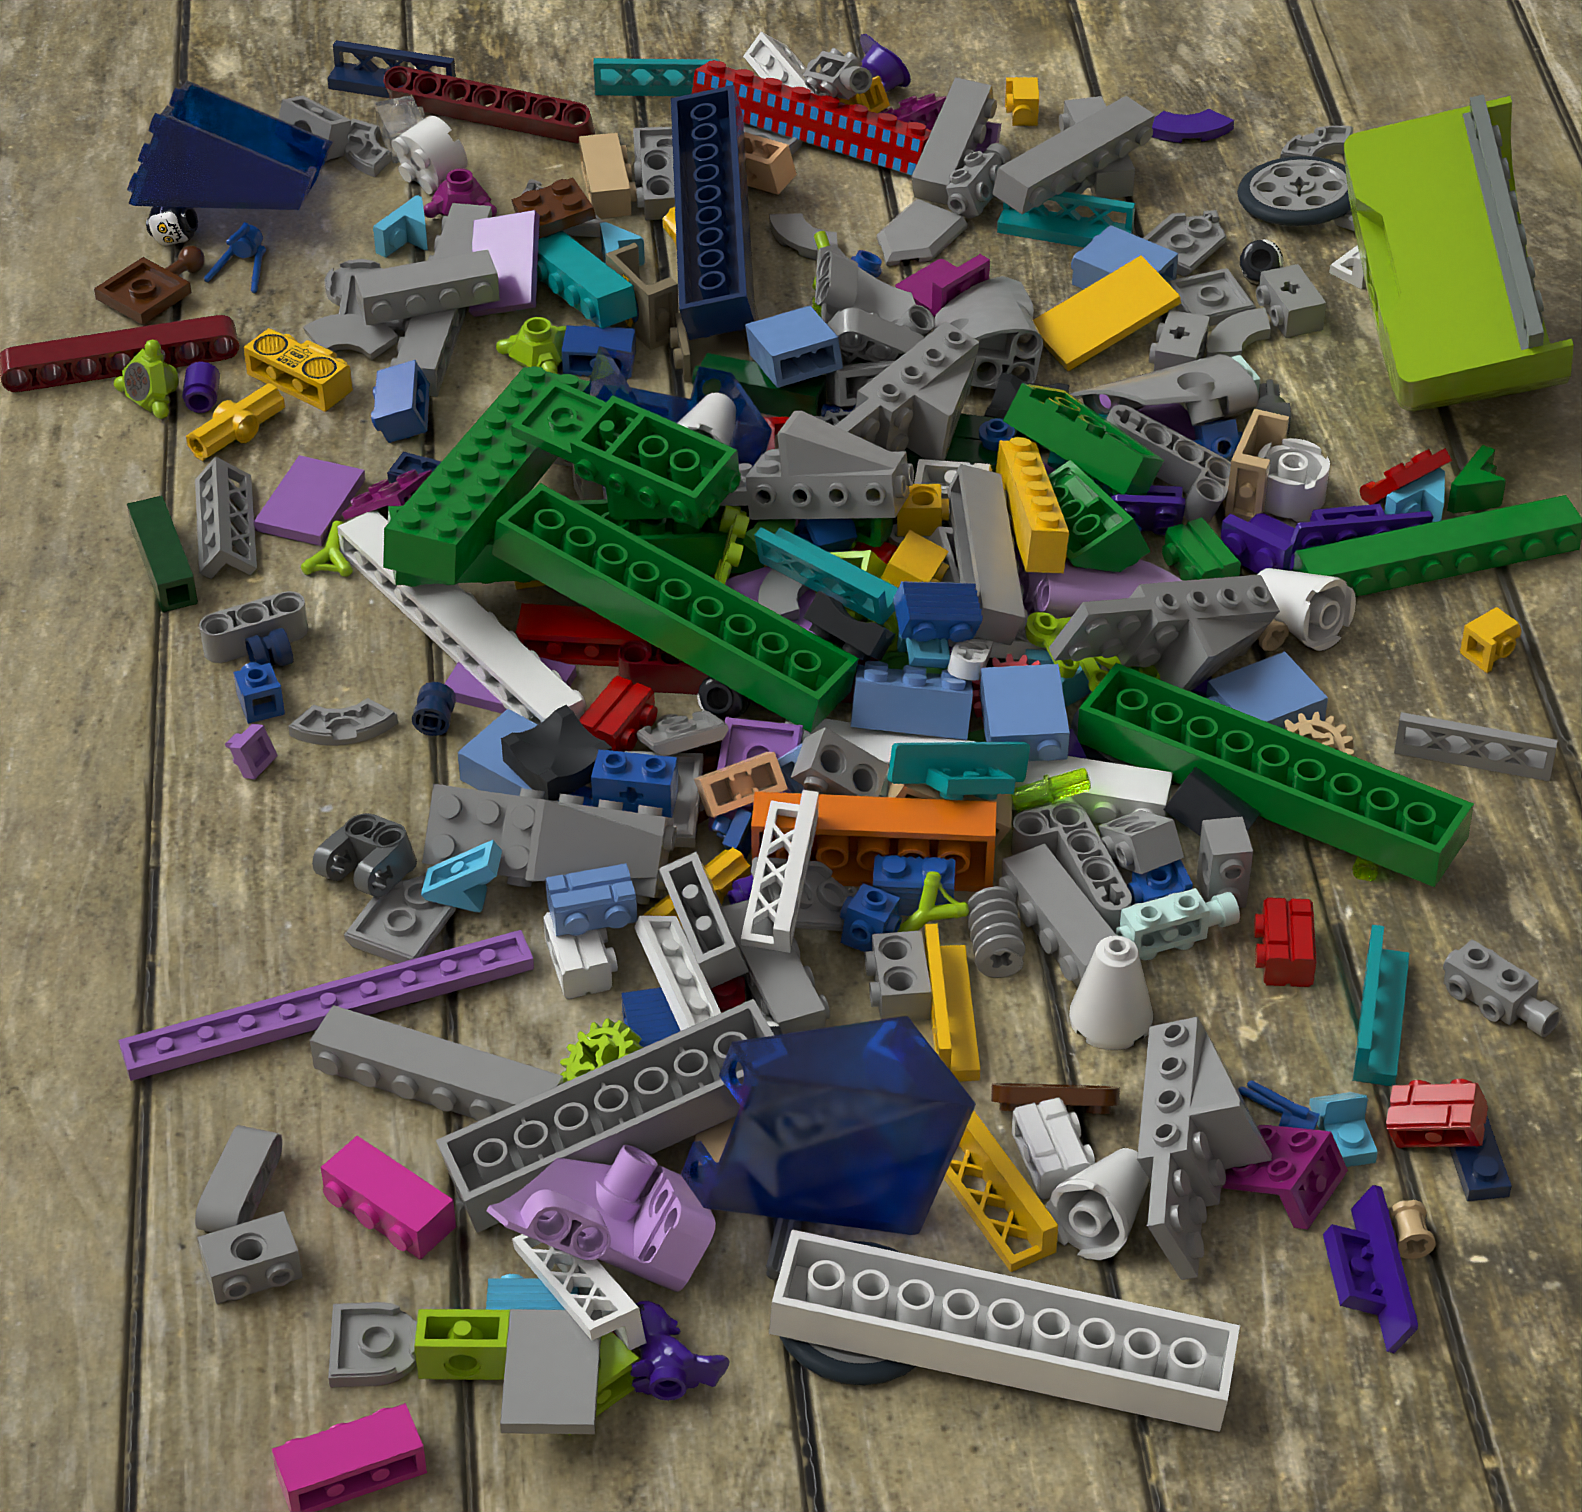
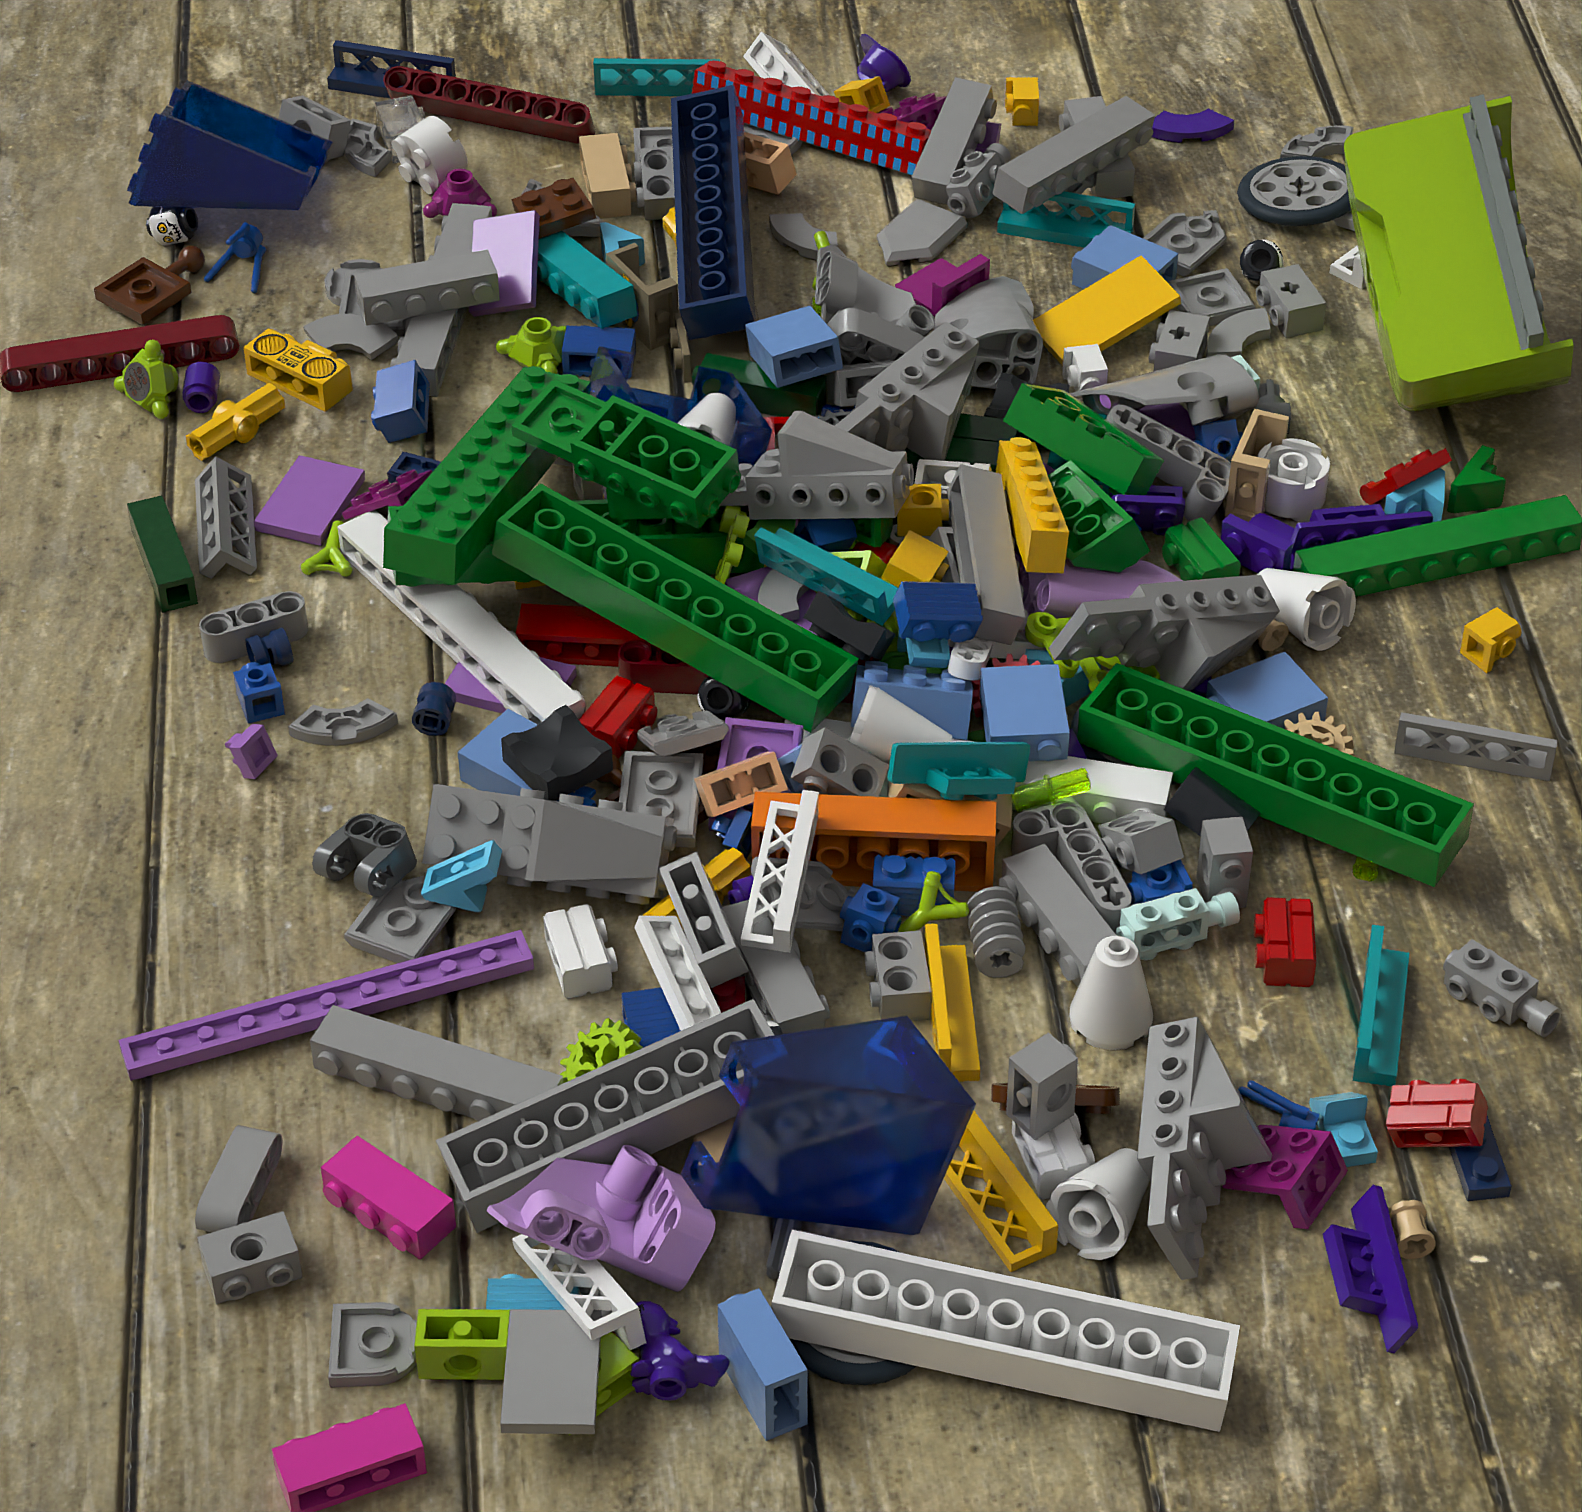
(400, 227): medium azure slope -> none
(591, 900): medium blue brick -> none
(635, 780): blue brick -> none
(763, 1364): none -> medium blue brick
(839, 75): light grey brick -> none
(868, 262): blue plate -> none
(889, 721): none -> white cone
(993, 431): blue plate -> none
(1041, 1085): none -> light grey brick
(1084, 367): none -> white brick

